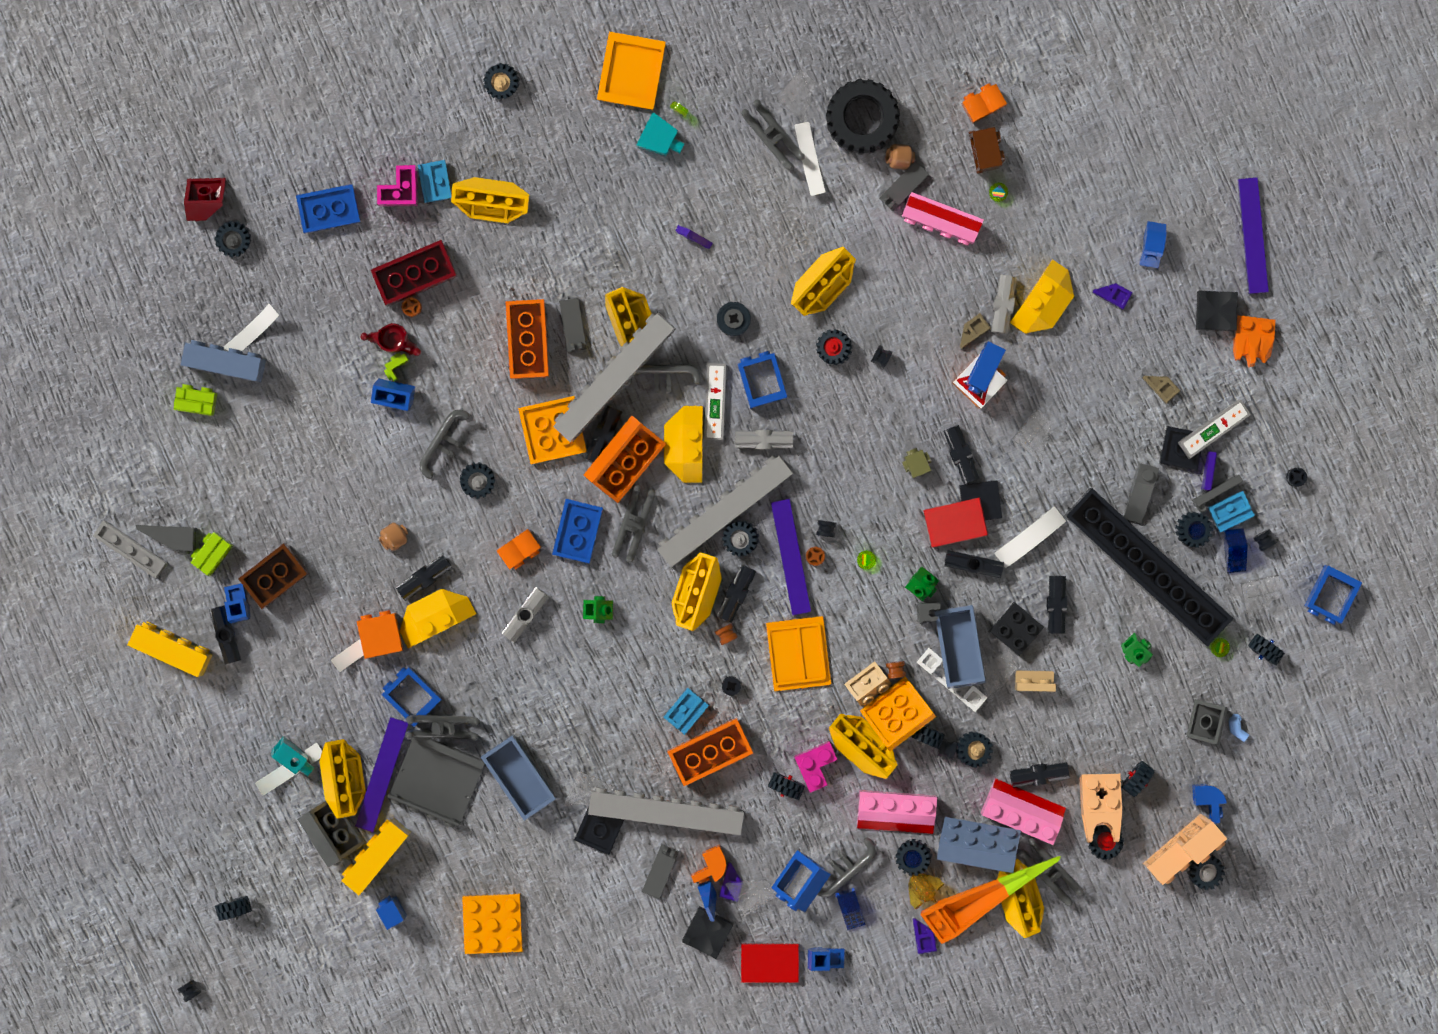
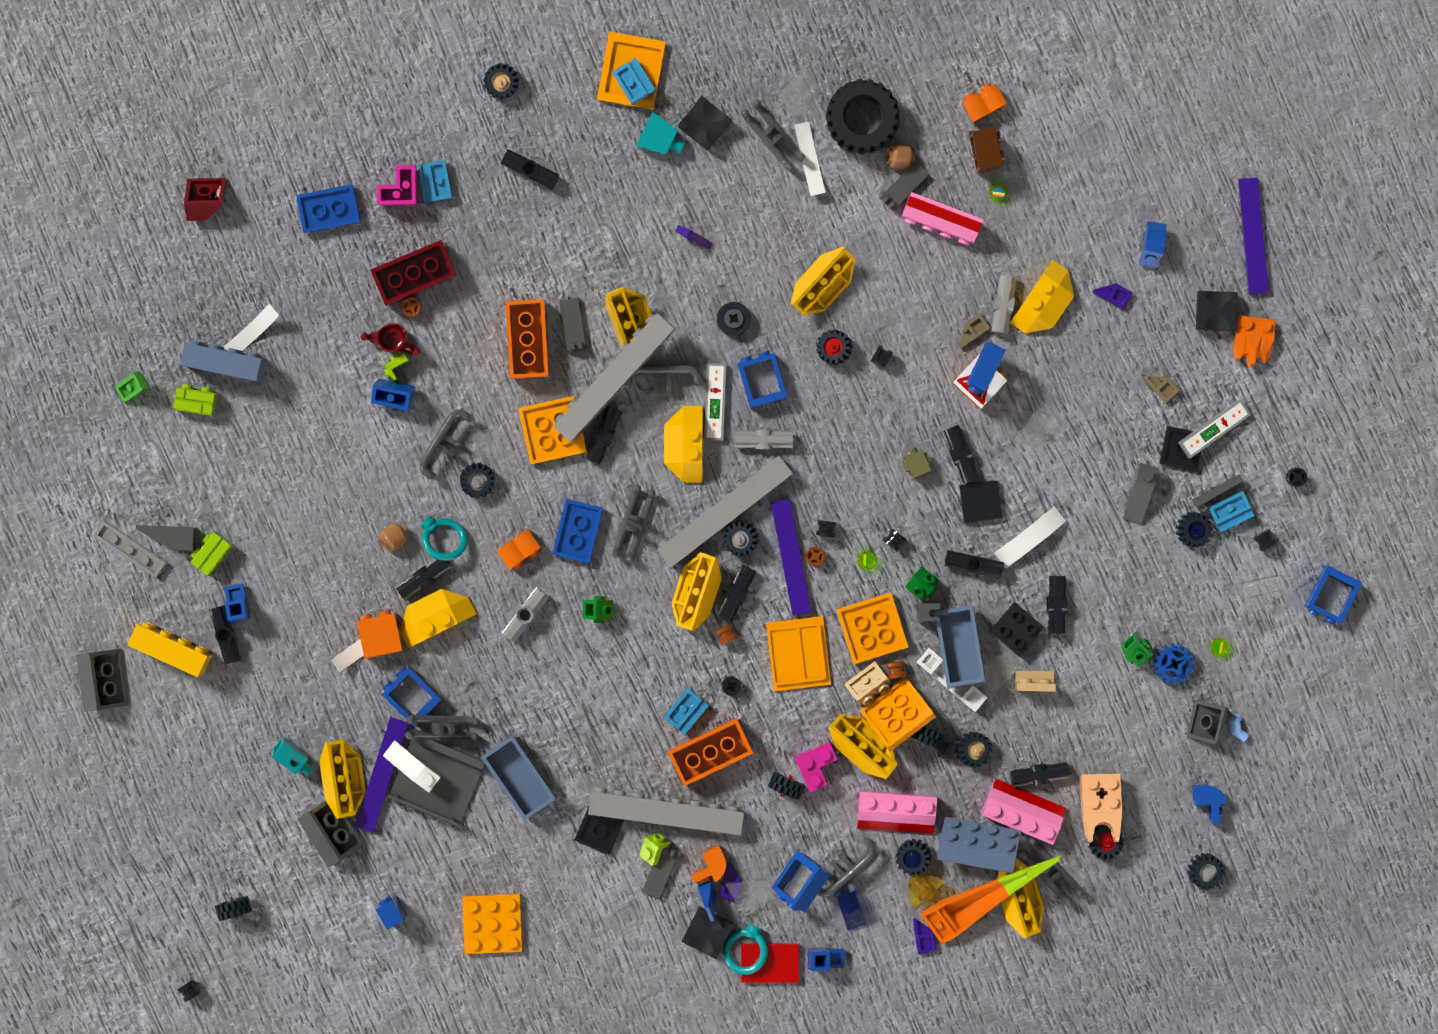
(102, 680): none -> dark grey slope
(132, 386): none -> bright green slope
(232, 238): black wheel -> none
(273, 575): reddish brown brick -> none
(282, 774): white sticker -> none
(373, 859): yellow brick -> none
(412, 766): none -> white slope
(430, 525): none -> teal piece
(490, 199): yellow wedge -> none
(541, 175): none -> black piece
(624, 459): orange brick -> none
(633, 81): none -> dark azure plate
(653, 847): none -> lime bracket
(679, 109): clear neon green tile -> none
(704, 123): none -> black brick
(754, 933): none -> teal piece
(872, 628): none -> light orange plate
(894, 539): none -> black wheel
(955, 522): red tile -> none
(1138, 778): black wheel -> none
(1148, 567): black brick -> none
(1185, 658): none -> blue gear
(1191, 843): light nougat brick -> none
(1209, 470): dark purple tile -> none
(1235, 550): clear blue slope -> none
(1266, 649): black wheel -> none

